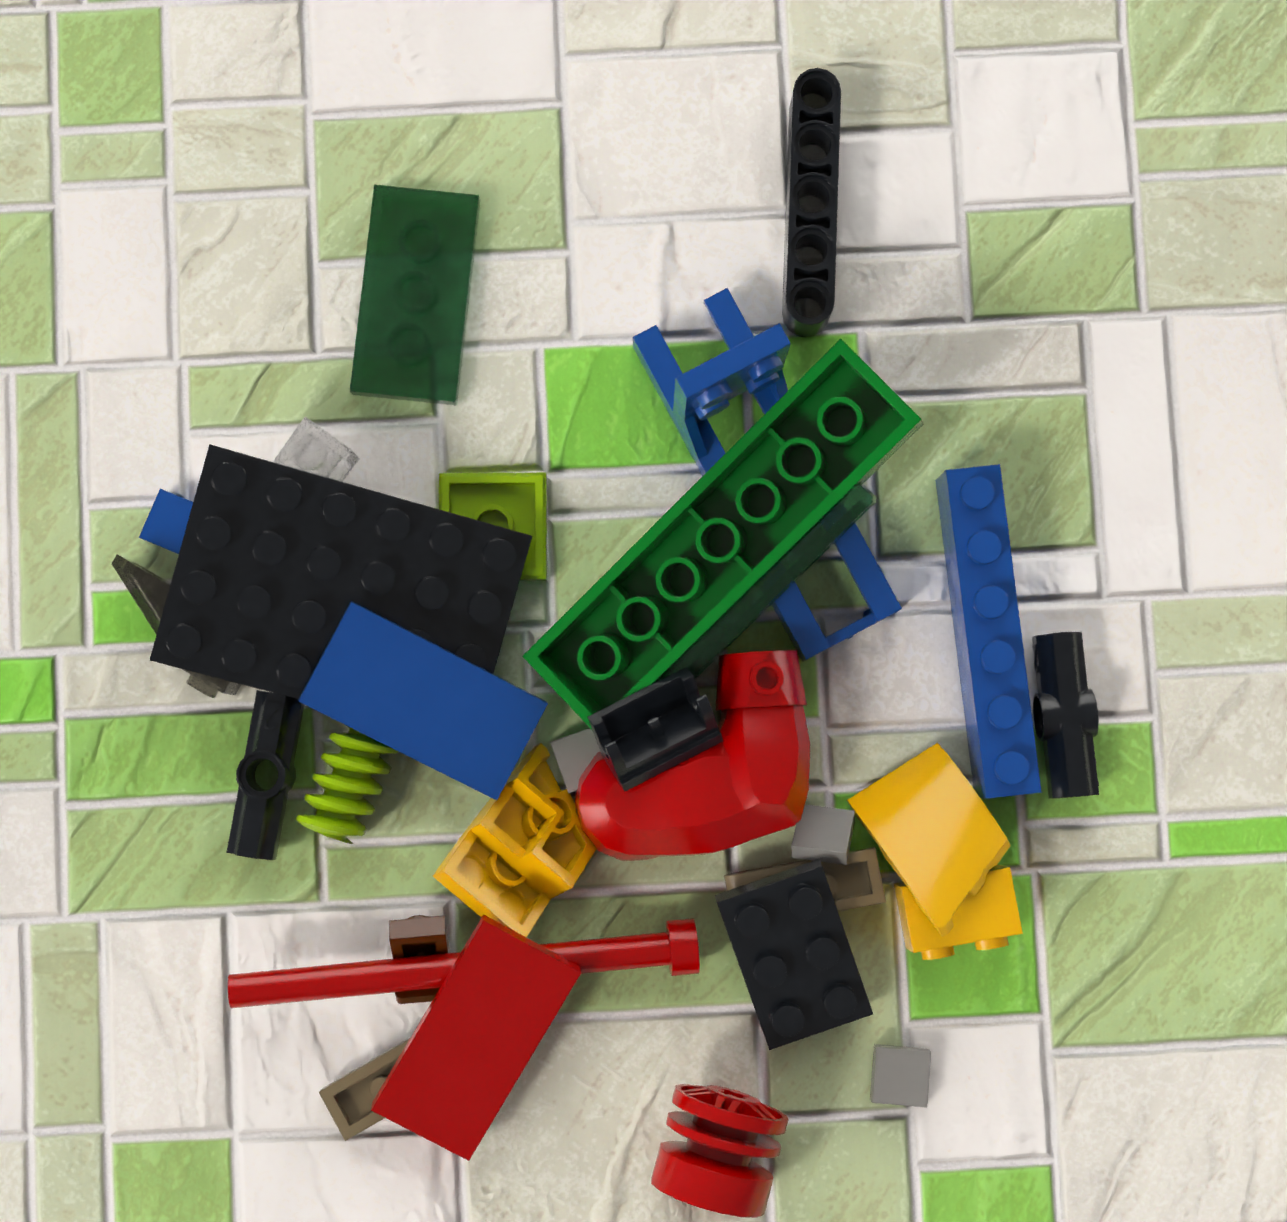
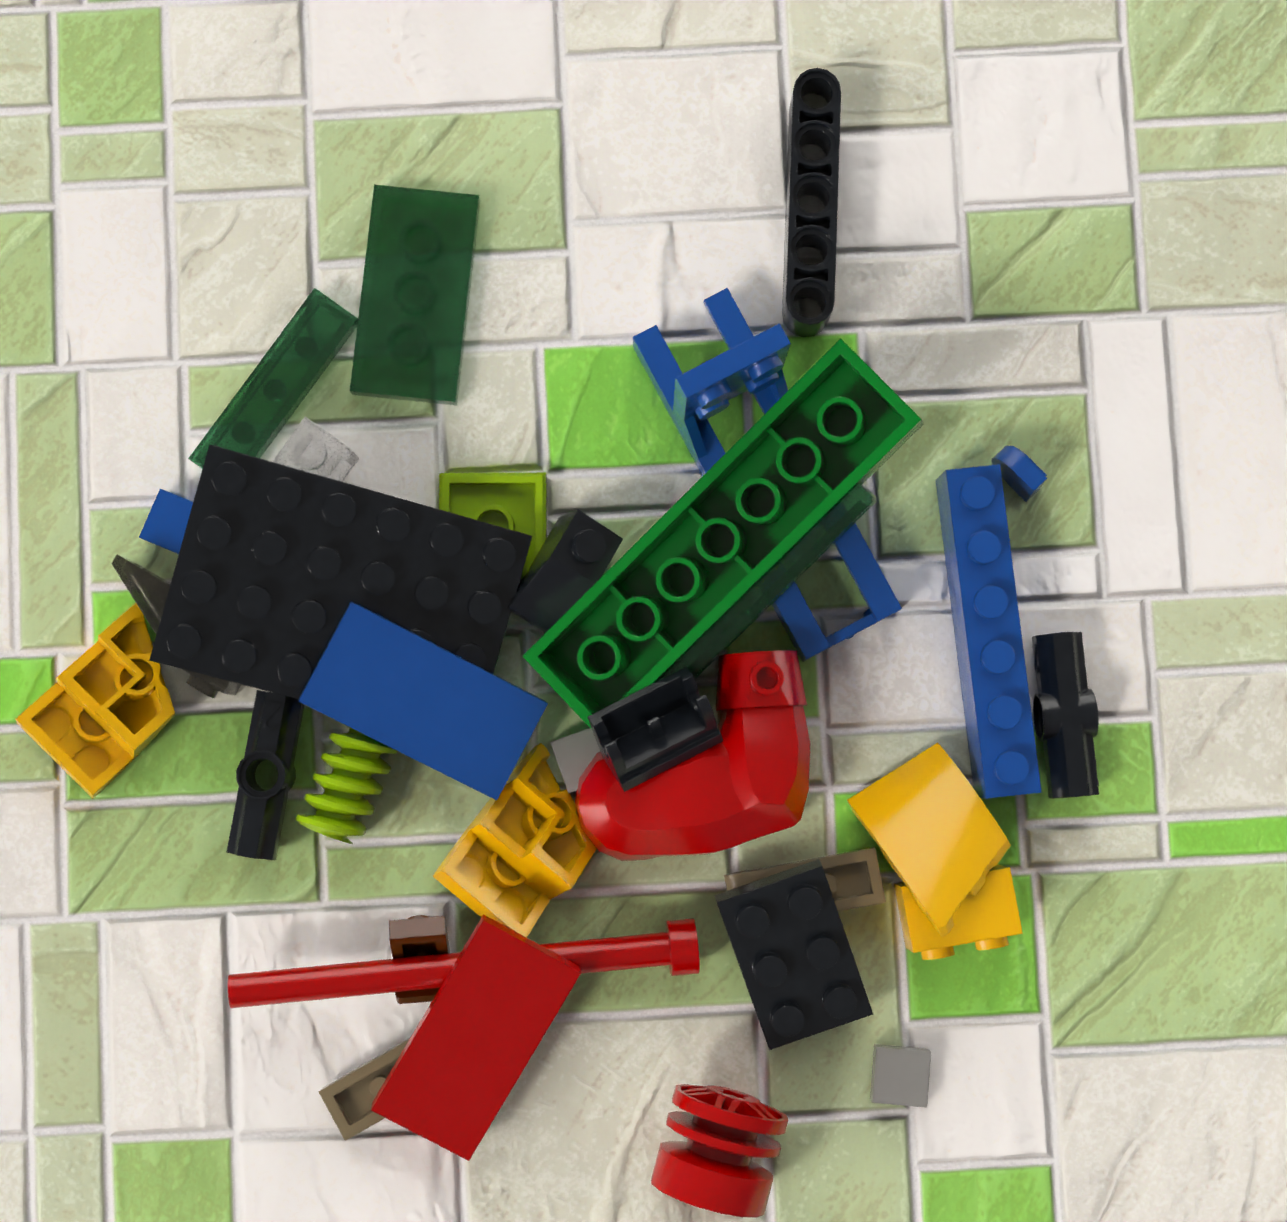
(103, 706): none -> yellow slope
(281, 379): none -> clear green tile
(564, 569): none -> black slope
(823, 834): light grey tile -> none
(1019, 472): none -> blue tile

